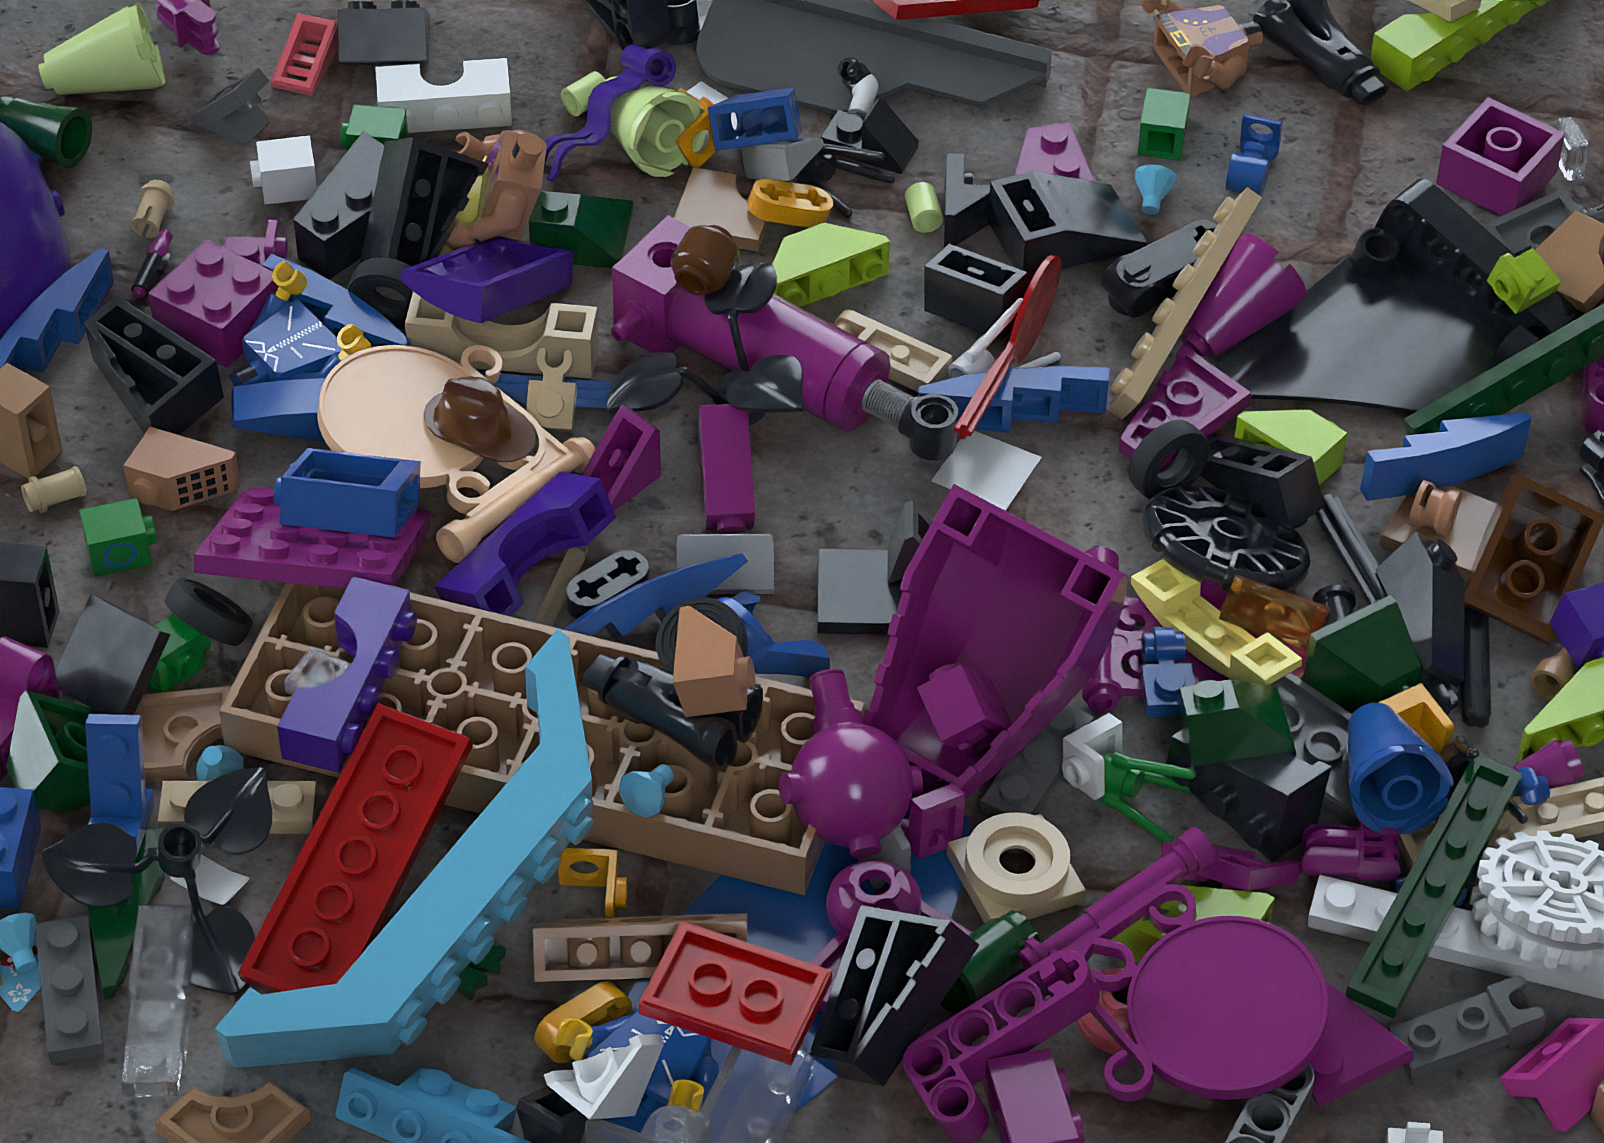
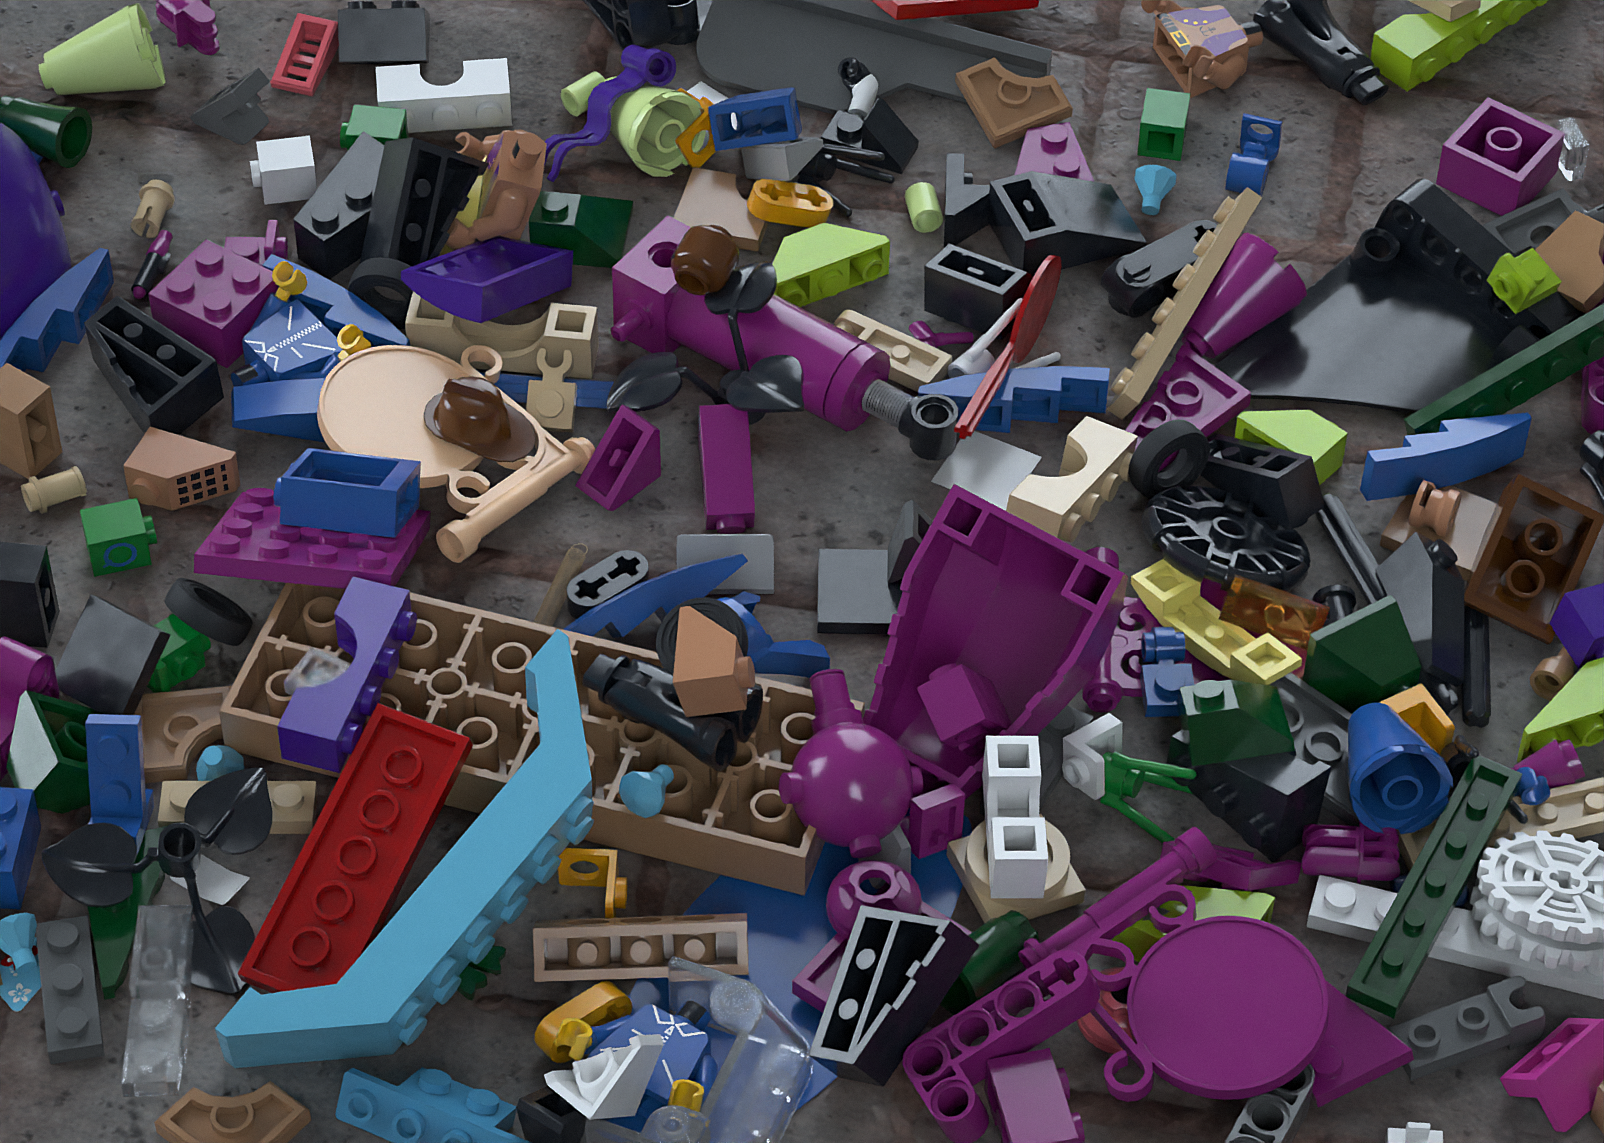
(557, 518): dark purple arch -> none
(735, 992): tile -> none
(923, 333): none -> magenta hand
(1009, 102): none -> medium nougat tile
(1012, 817): none -> white arch
(1090, 473): none -> tan arch

